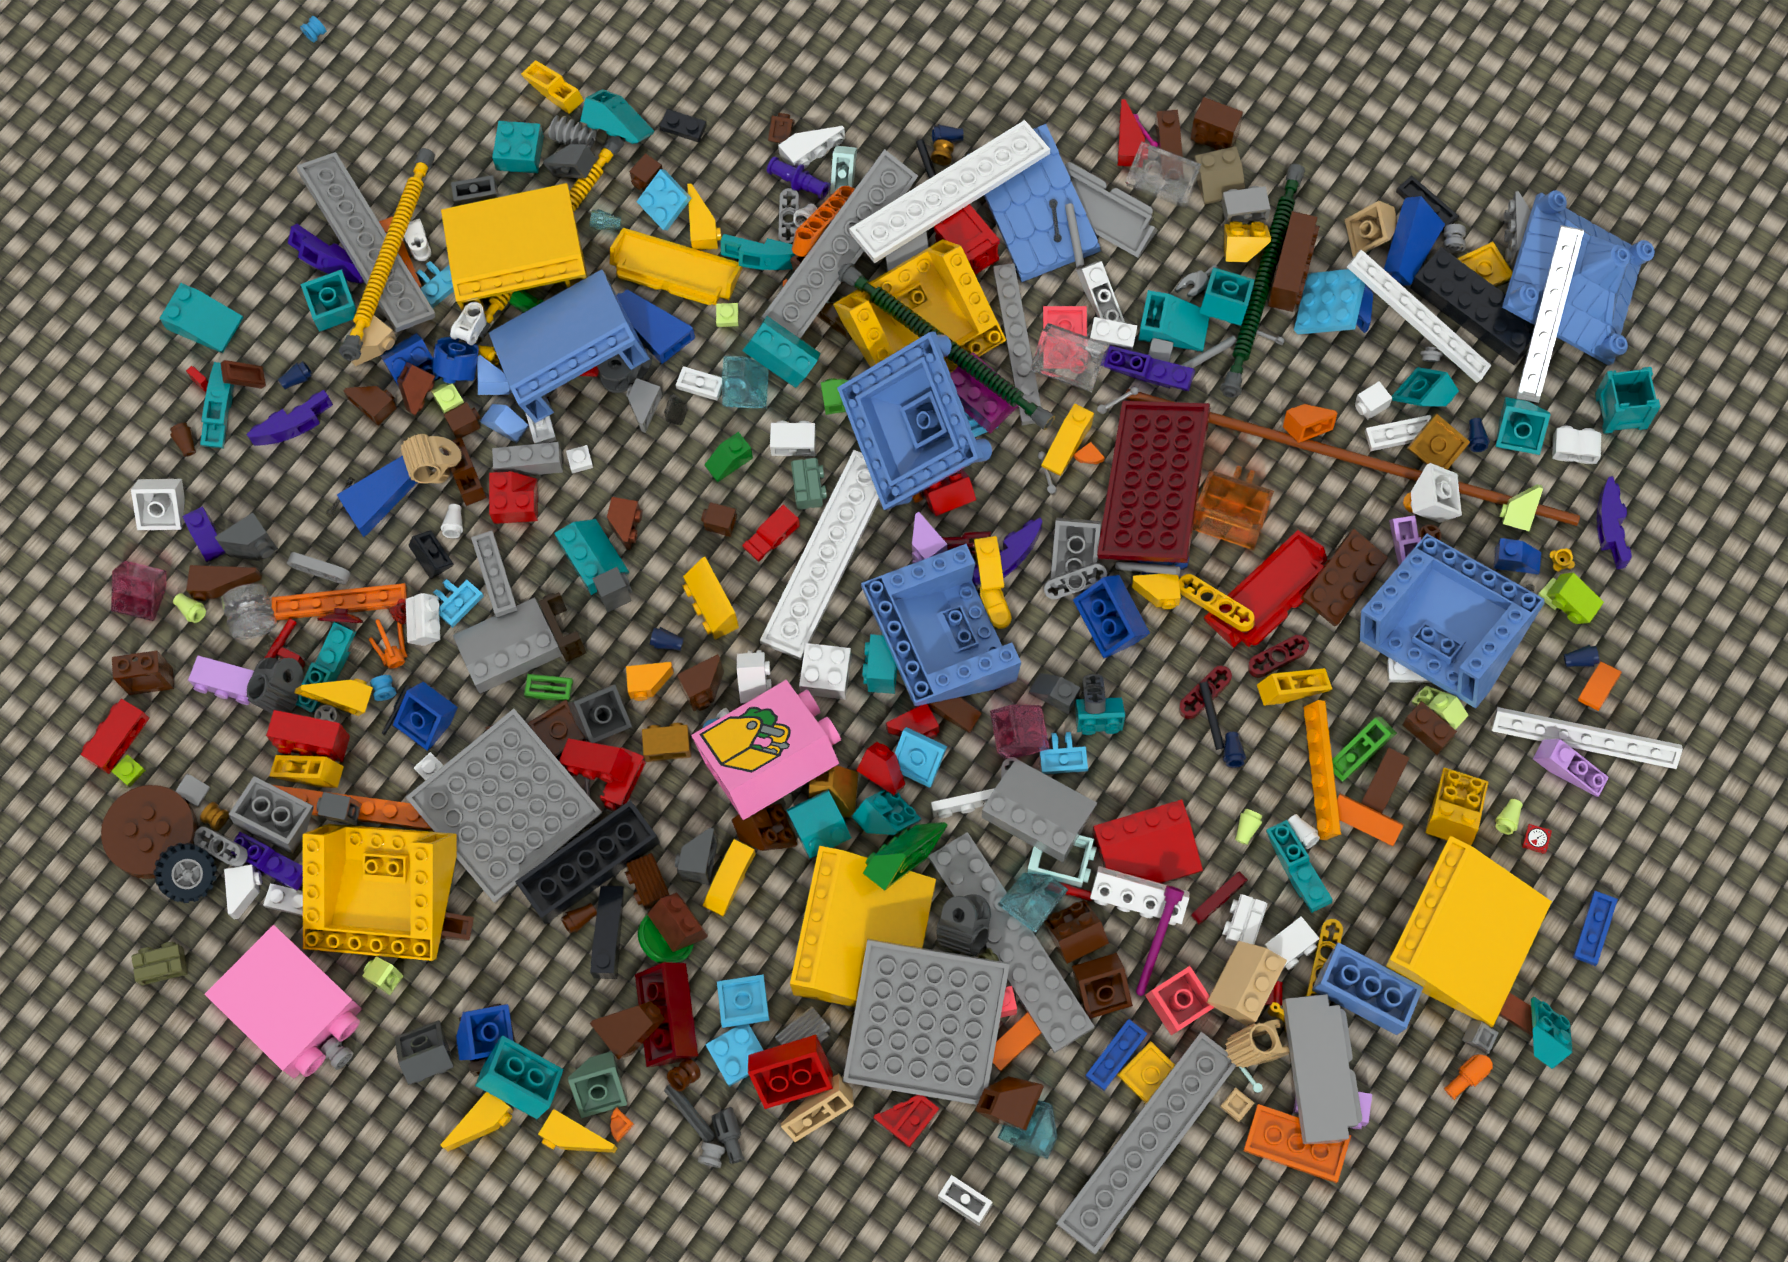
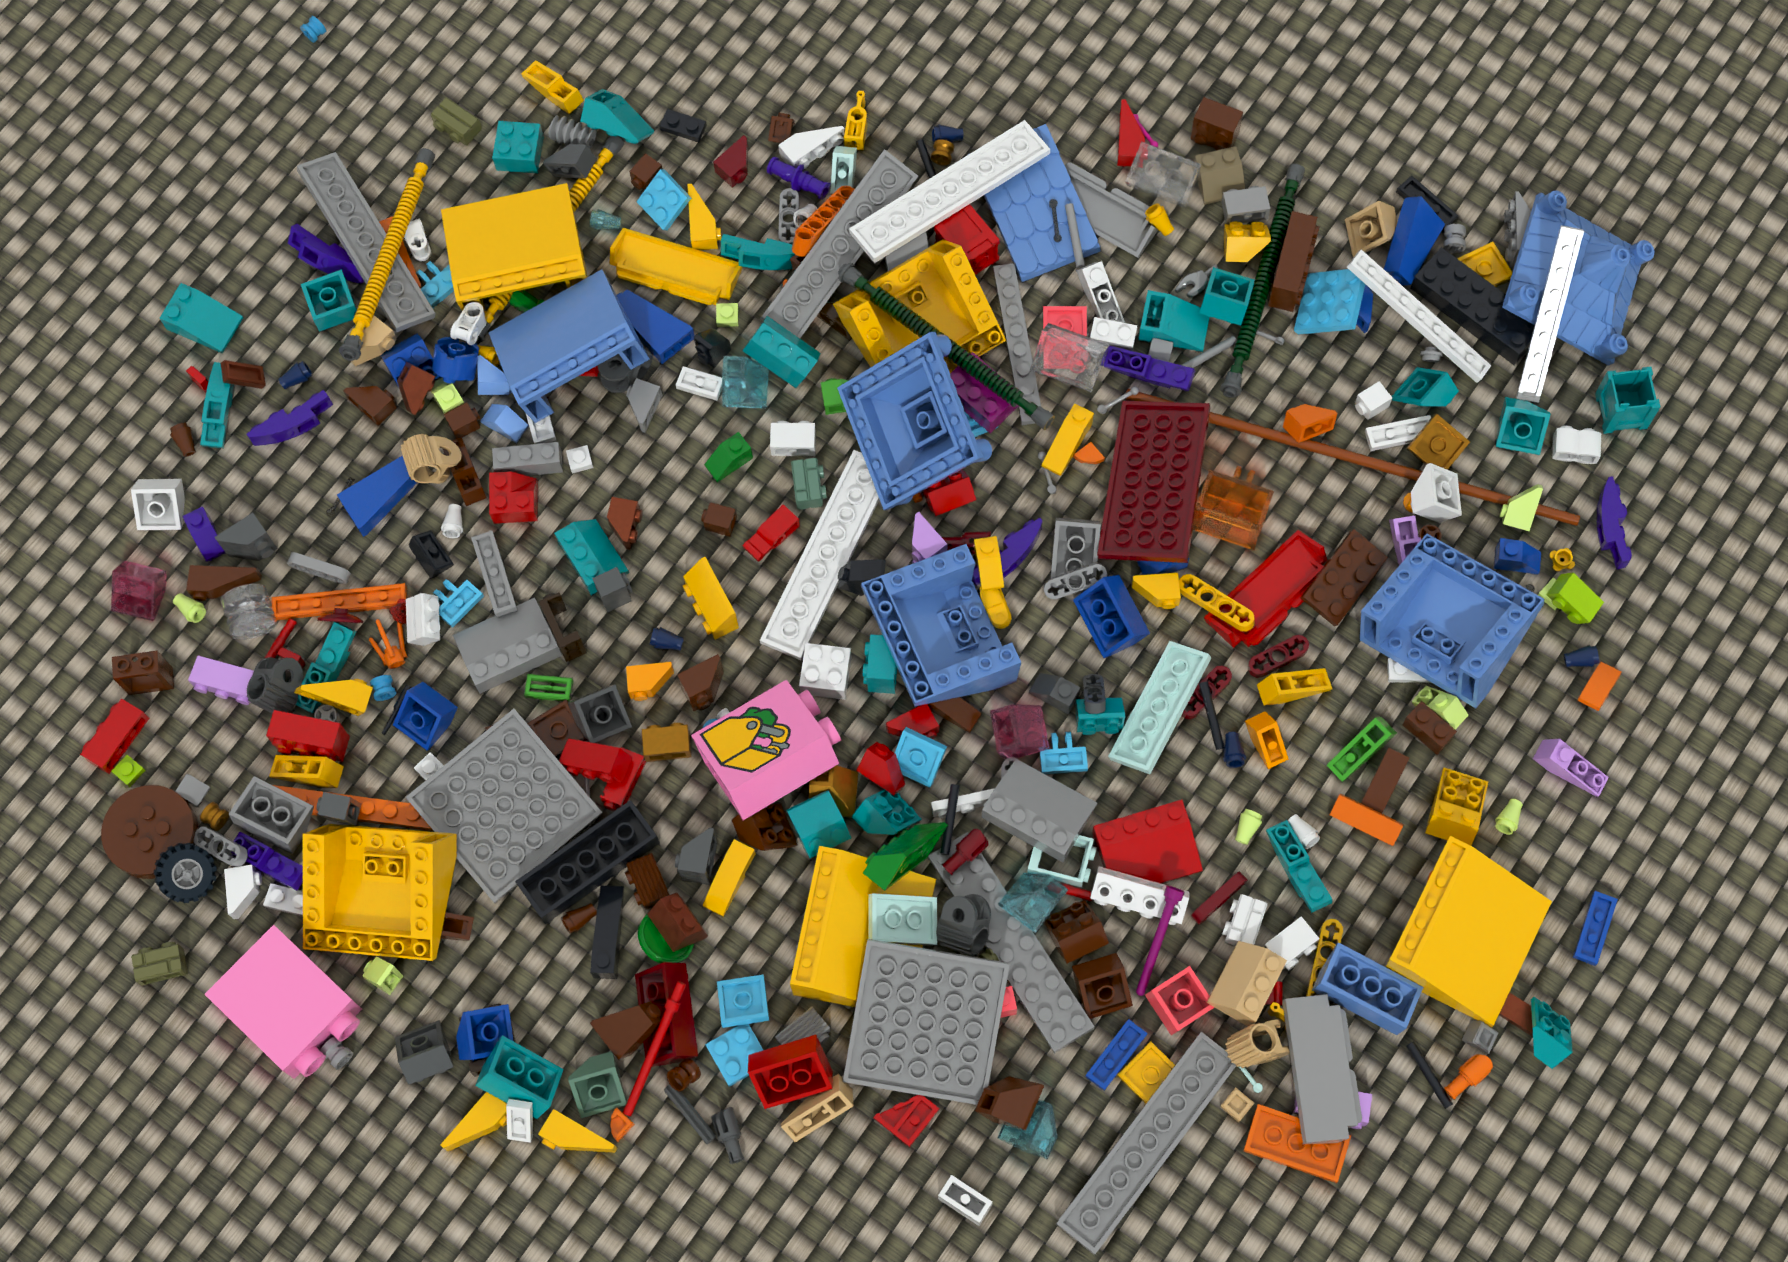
(456, 122): none -> olive brick
(474, 190): dark grey brick -> none
(519, 1120): none -> white plate
(672, 1005): none -> red bar
(675, 410): clear smoke slope -> none
(711, 347): none -> black slope
(711, 1155): light grey wheel -> none
(733, 163): none -> dark red slope
(752, 675): white brick -> none
(856, 124): none -> yellow piece
(859, 571): none -> black slope
(902, 919): none -> light aqua plate
(950, 818): none -> black bar
(967, 850): none -> dark red arm
(1015, 1041): orange tile -> none
(1148, 568): light grey bar -> none
(1159, 219): none -> yellow cone
(1159, 707): none -> light aqua plate
(1168, 131): reddish brown slope -> none
(1267, 739): none -> light orange slope
(1322, 770): light orange plate -> none
(1429, 1075): none -> black bar
(1477, 436): dark blue cone -> none
(1536, 838): tile -> none
(1587, 738): white plate -> none

